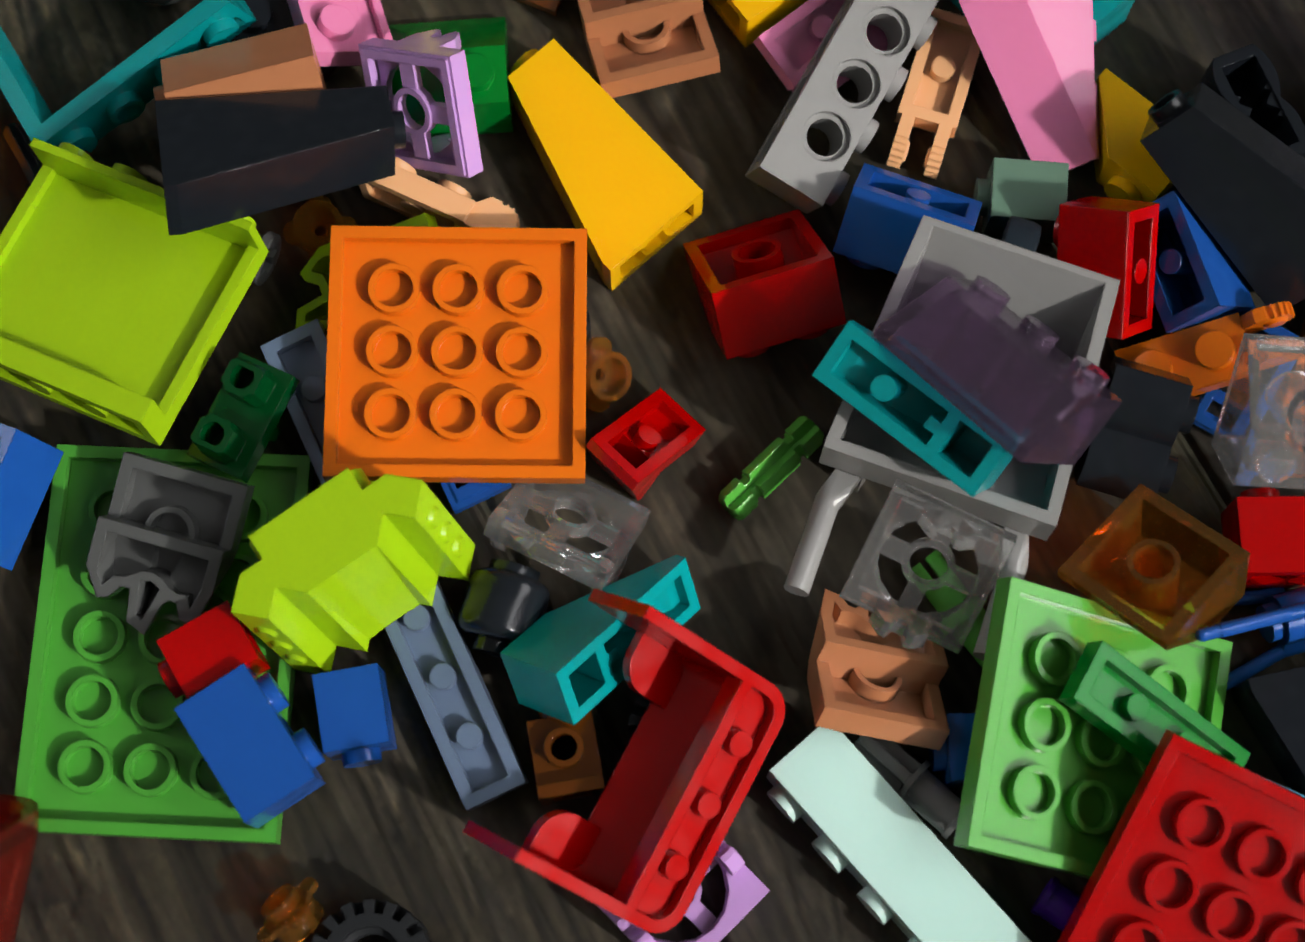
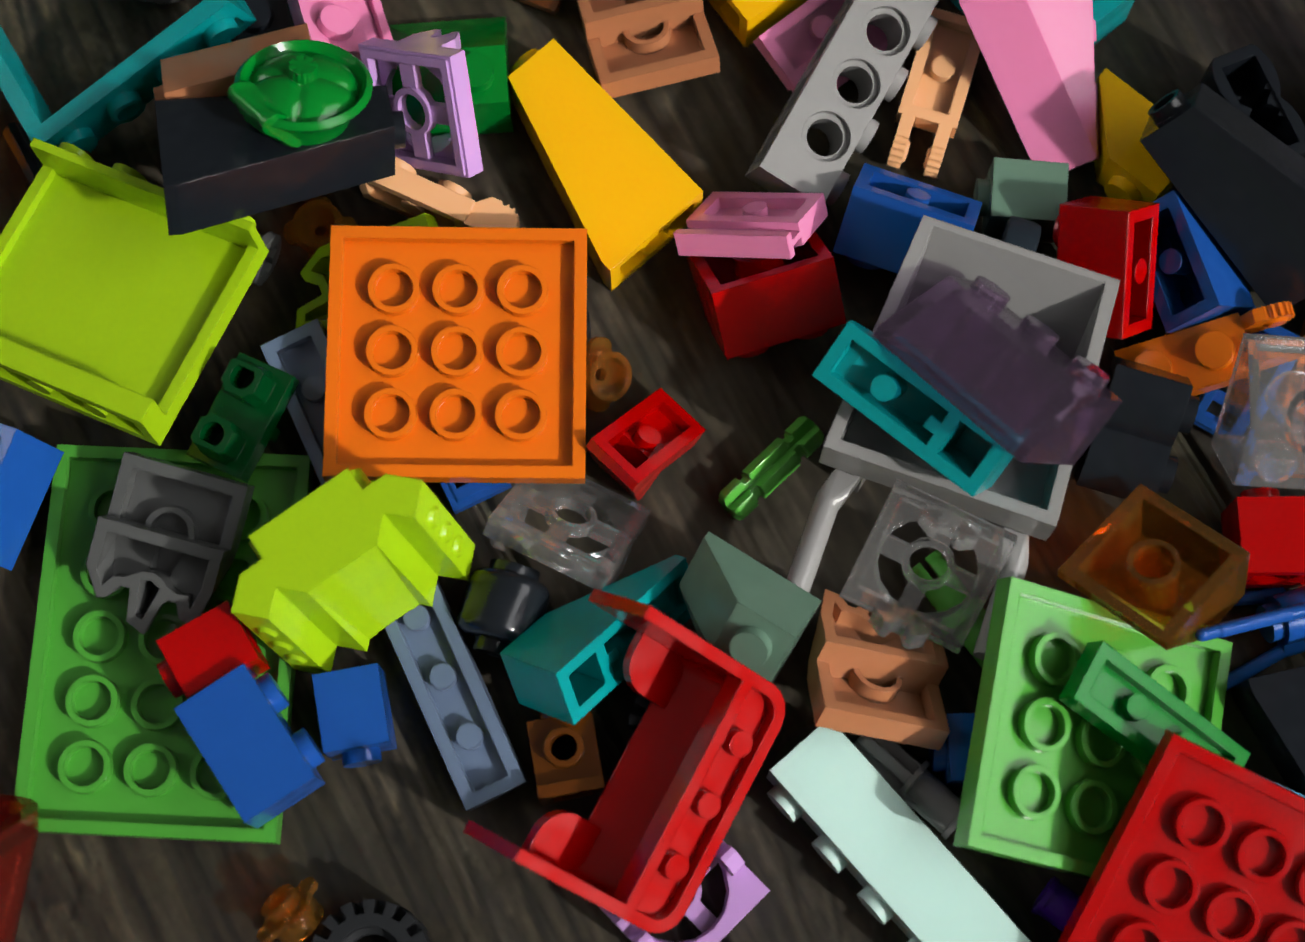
(301, 91): none -> green piece
(745, 606): none -> sand green slope
(751, 224): none -> bright pink plate

